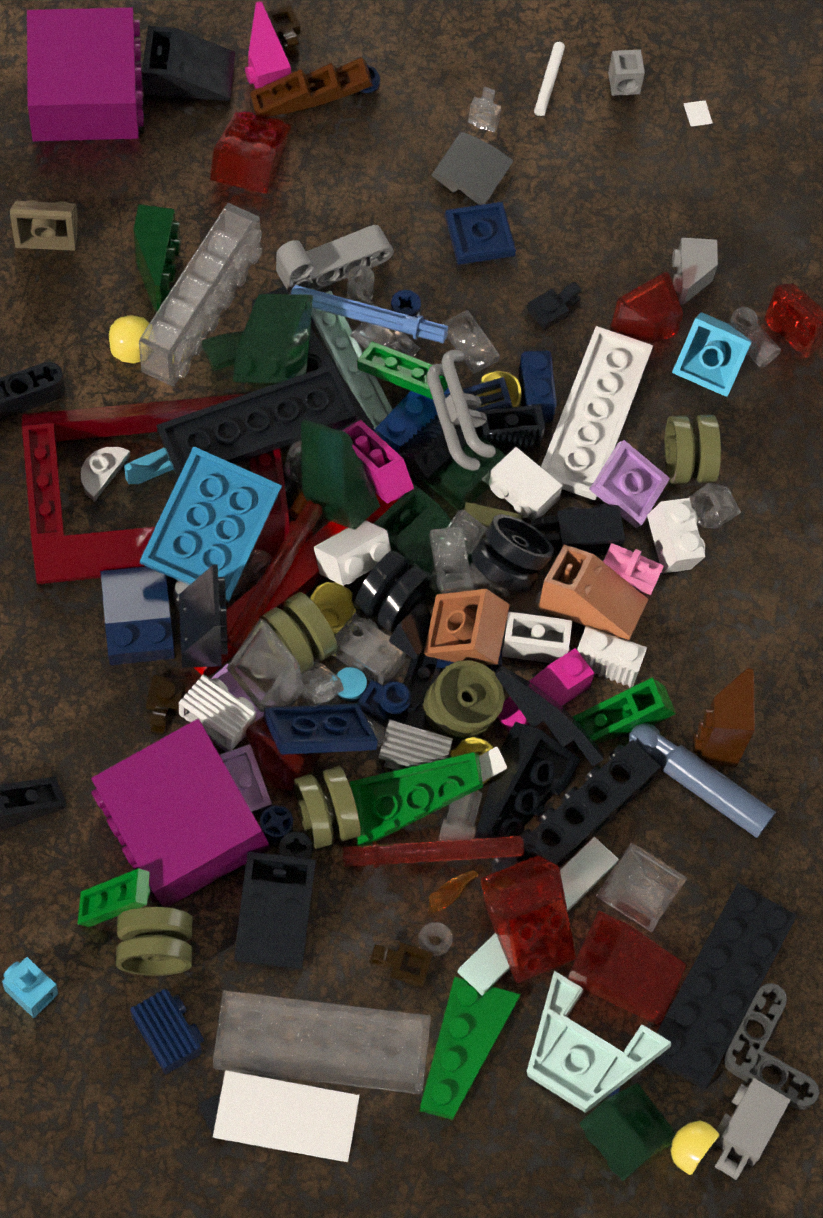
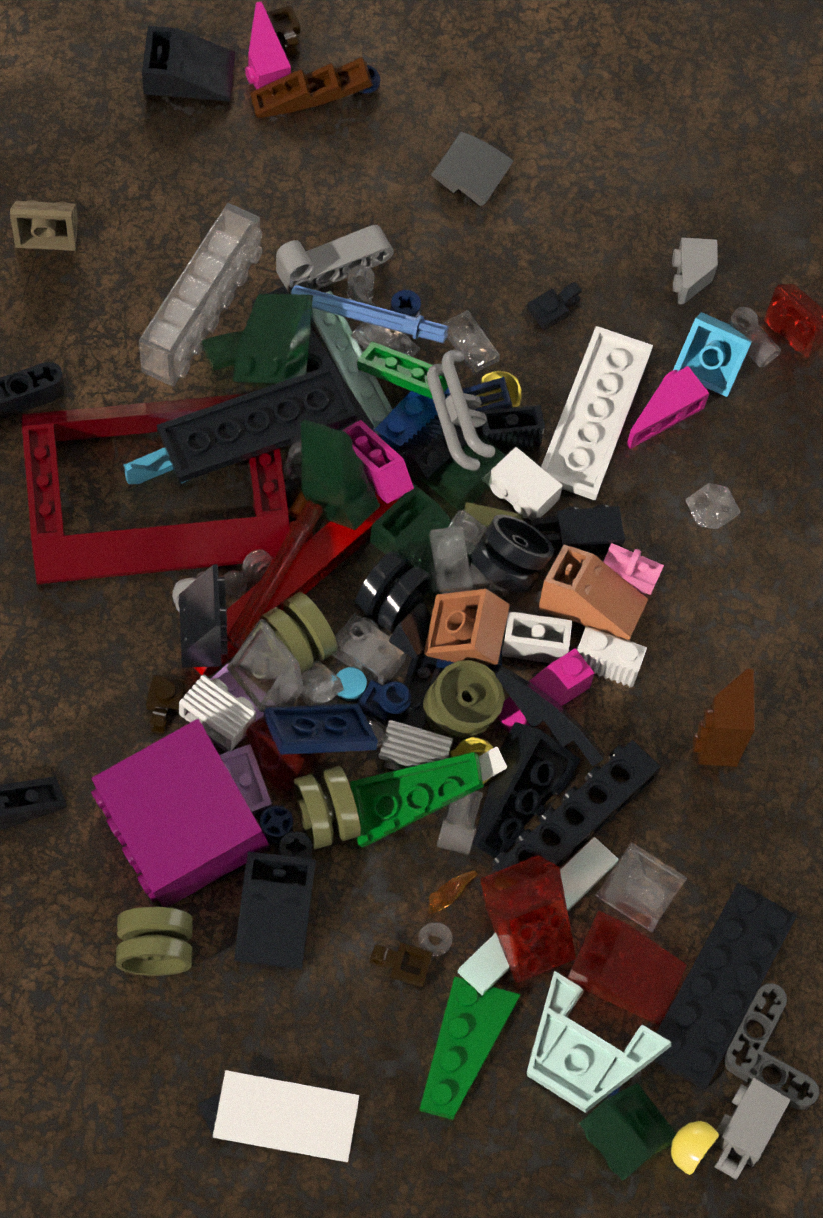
(29, 986): medium azure brick -> none
(84, 74): magenta brick -> none
(101, 469): white plate -> none
(113, 897): green plate -> none
(125, 337): light yellow hair -> none
(136, 615): dark blue slope -> none
(155, 249): dark green slope -> none
(166, 1030): dark blue brick -> none
(210, 521): dark azure plate -> none
(249, 152): clear red slope -> none
(321, 1042): clear brick -> none
(334, 603): light yellow hair -> none
(352, 552): white brick -> none
(433, 851): clear red axle -> none
(480, 233): dark blue tile -> none
(484, 112): clear plate -> none
(538, 382): dark blue brick -> none
(549, 79): white bar -> none
(621, 713): green slope -> none
(626, 72): light grey brick -> none
(630, 483): lavender plate -> none
(649, 311): clear red slope -> none
(674, 400): none -> dark pink slope
(676, 535): white brick -> none
(692, 449): olive wheel -> none
(698, 113): white sticker -> none
(704, 780): sand blue piece -> none

